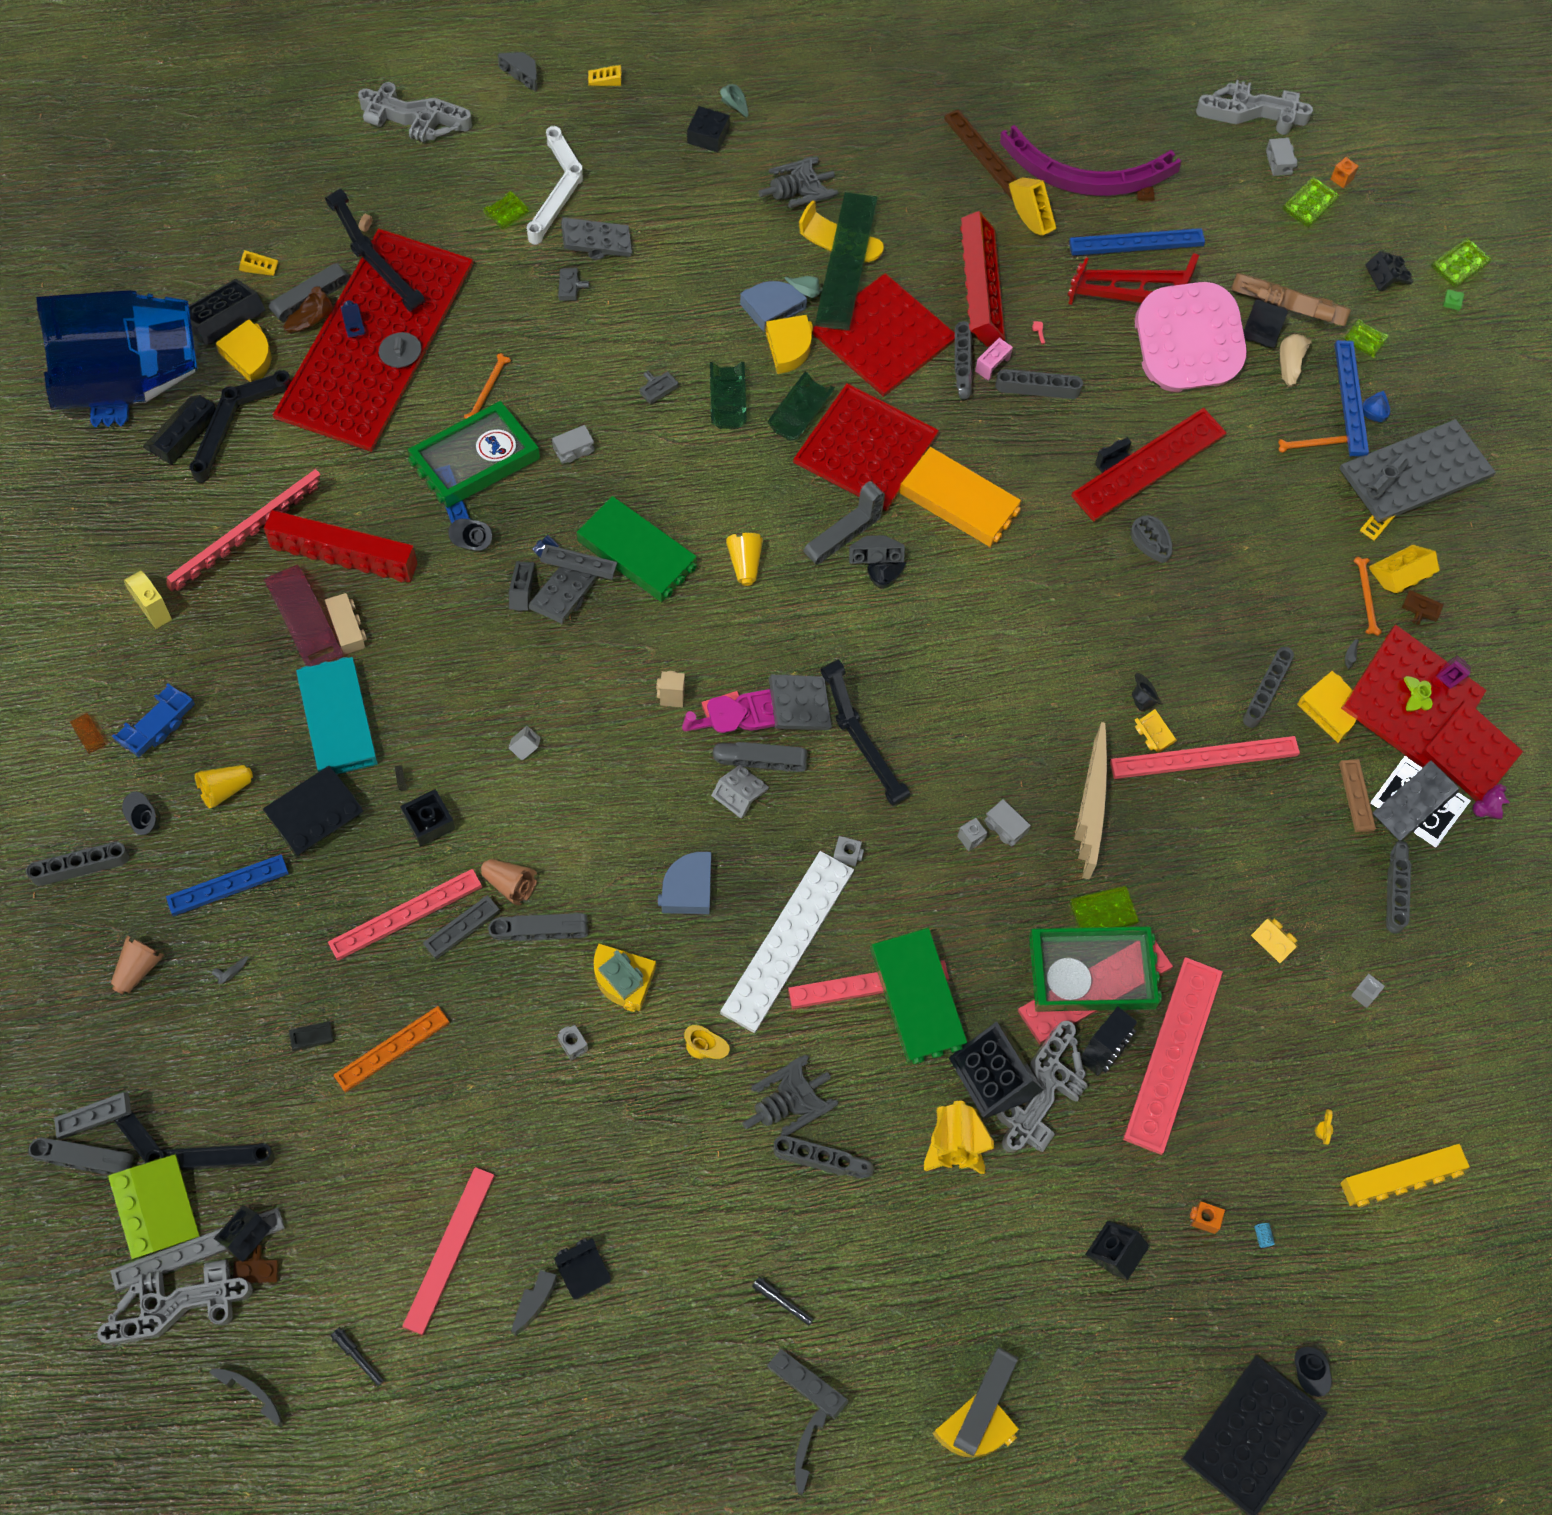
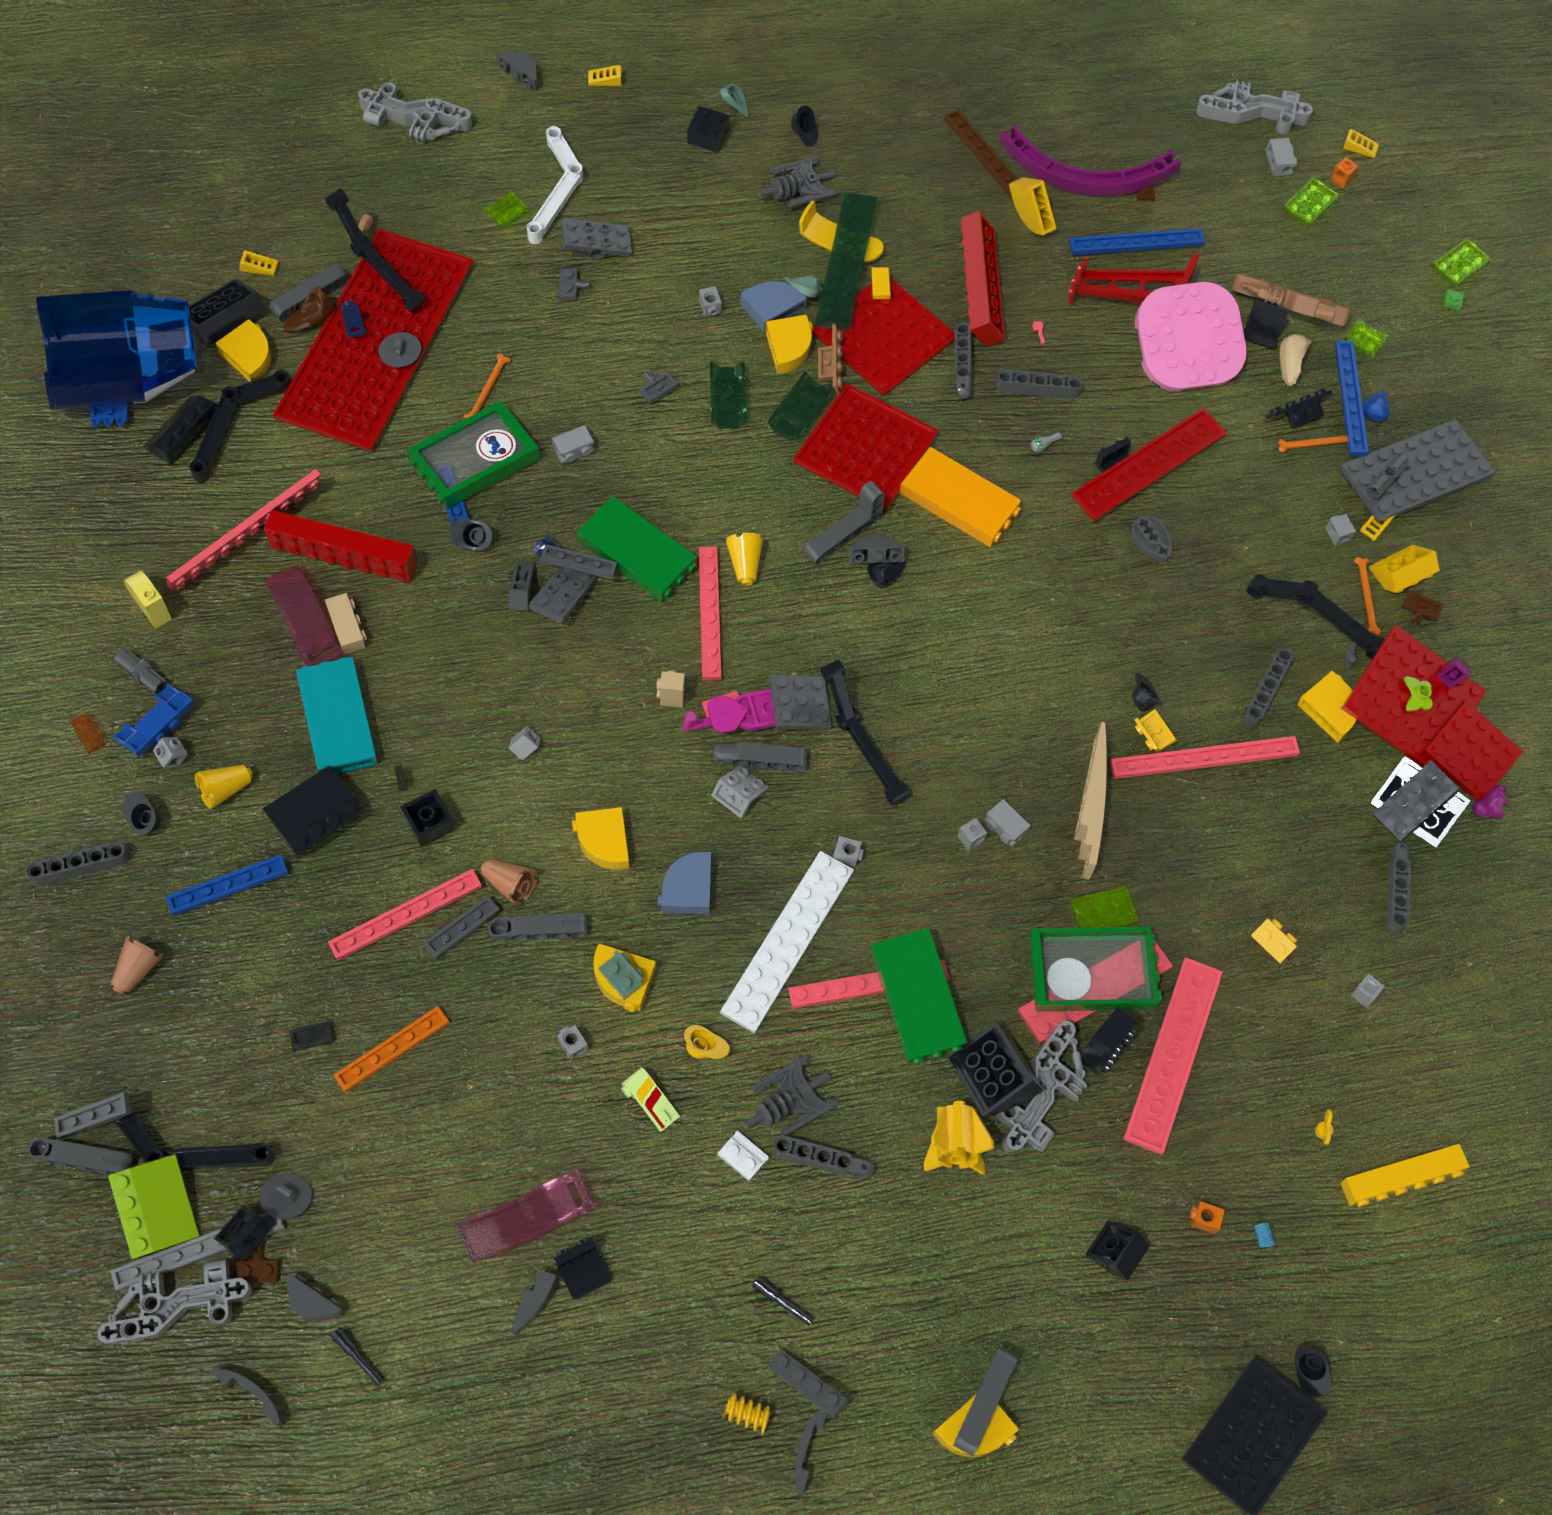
(140, 670): none -> dark grey piece
(170, 752): none -> light grey brick
(230, 972): dark grey bar -> none
(285, 1196): none -> dark grey shield
(310, 1302): none -> dark grey slope
(448, 1251): coral tile -> none
(524, 1218): none -> clear pink windscreen
(603, 837): none -> yellow brick
(650, 1098): none -> yellowish green door
(709, 613): none -> coral plate
(710, 301): none -> light grey brick
(743, 1156): none -> white plate
(747, 1412): none -> yellow piece
(804, 125): none -> black piece
(829, 361): none -> medium nougat bracket
(880, 282): none -> yellow tile
(993, 357): bright pink panel -> none
(1039, 444): none -> light grey piece
(1303, 411): none -> black bracket
(1308, 594): none -> black piece
(1340, 529): none -> light grey brick
(1355, 142): none -> yellow slope
(1357, 795): medium nougat tile -> none
(1386, 269): black bracket -> none

